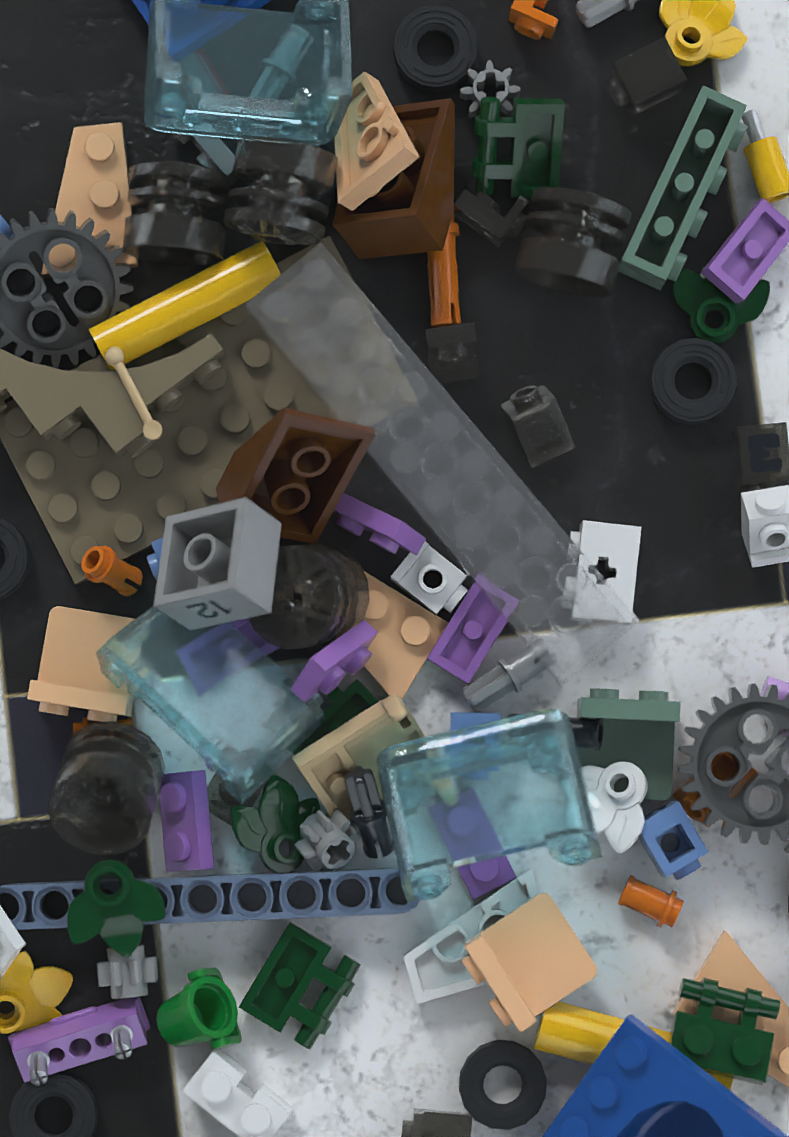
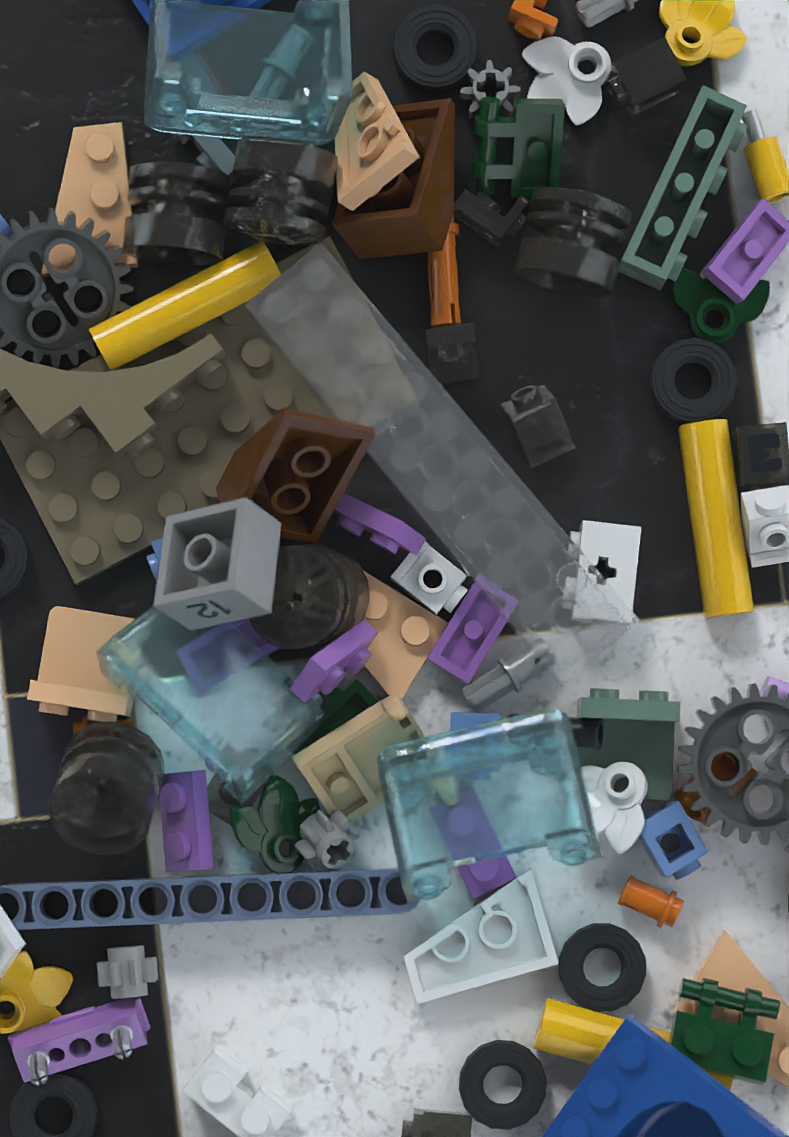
(103, 565): orange pin -> none
(116, 914): dark green plate -> none
(152, 429): tan hinge -> none
(201, 1013): green piece -> none
(286, 977): dark green plate -> none
(368, 812): black axle -> none
(529, 961): light nougat bracket -> none
(561, 79): none -> white plate
(632, 967): none -> black tyre
(716, 518): none -> yellow brick

